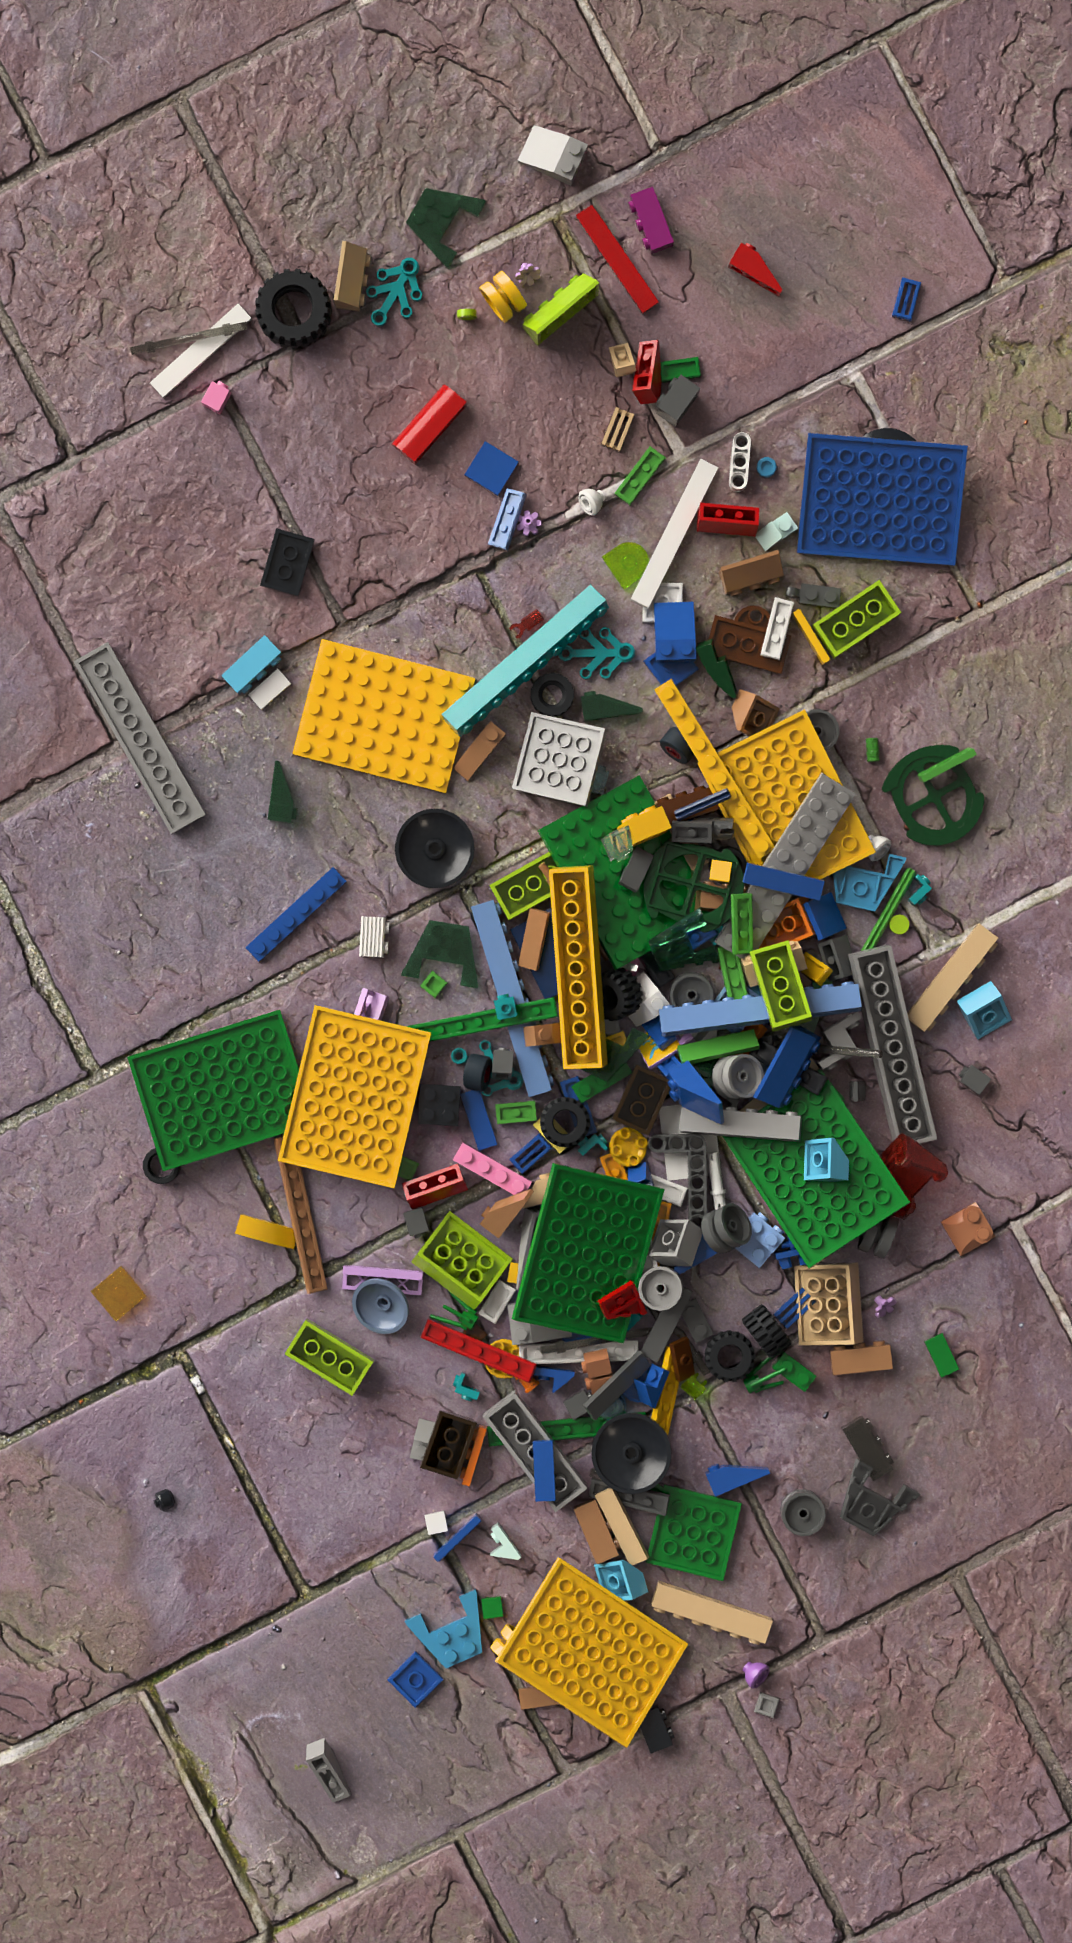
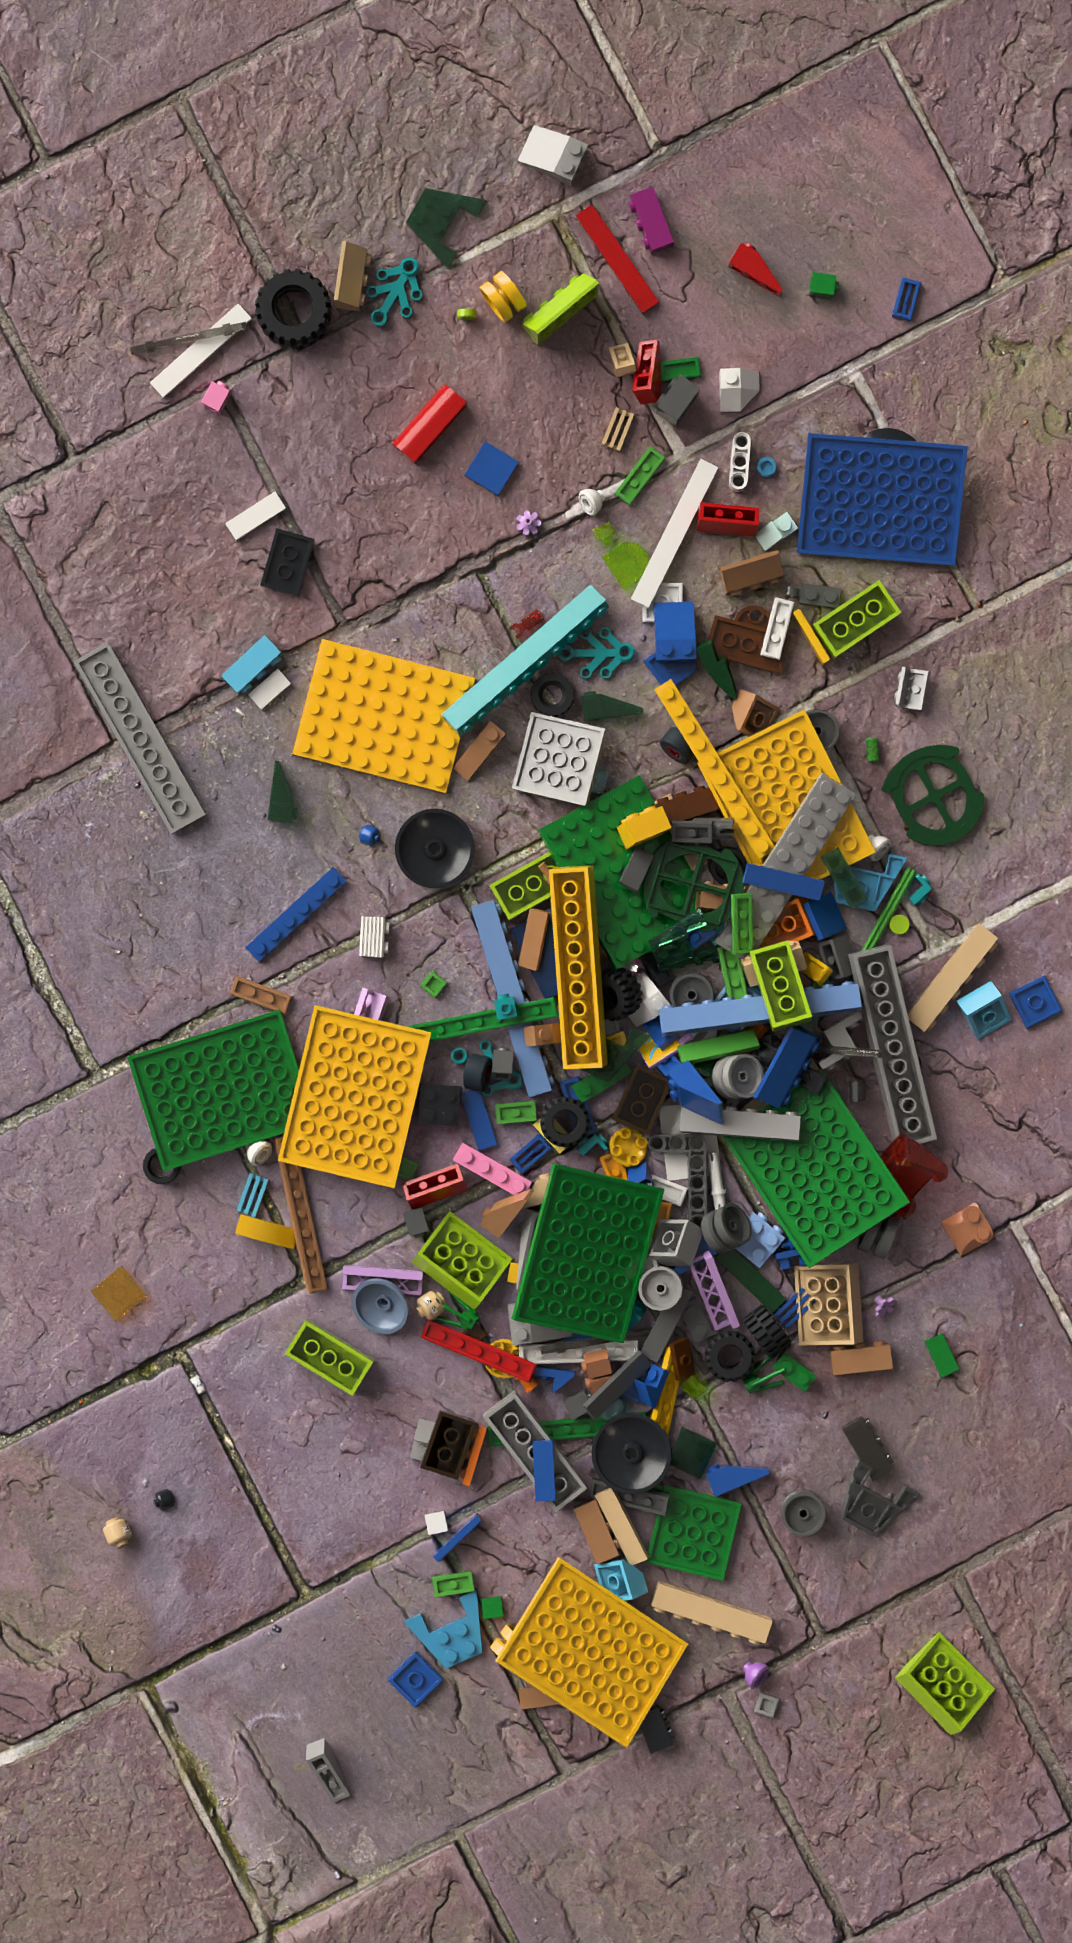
(117, 1532): none -> tan head
(247, 1211): none -> medium azure tile
(255, 516): none -> white tile
(258, 1152): none -> white brick
(260, 995): none -> medium nougat tile
(369, 835): none -> blue piece
(430, 1305): none -> tan head
(447, 944): clear green wing -> none
(453, 1583): none -> bright green plate
(468, 1393): teal bracket -> none
(497, 1301): white tile -> none
(507, 519): tile -> none
(507, 1548): light aqua slope -> none
(527, 274): plant -> none
(603, 532): none -> clear neon green tile
(618, 844): clear slope -> none
(622, 1302): red wing -> none
(692, 1452): none -> clear green slope
(702, 804): dark blue axle -> none
(720, 871): yellow tile -> none
(721, 1292): none -> lavender fence
(737, 388): none -> white slope
(751, 1279): none -> dark green tile
(823, 285): none -> green brick
(825, 1161): medium azure slope -> none
(844, 878): none -> clear green slope
(912, 689): none -> light grey bracket
(945, 1684): none -> lime slope
(946, 764): bright green tile -> none
(973, 1079): dark grey brick -> none
(1035, 1001): none -> blue tile

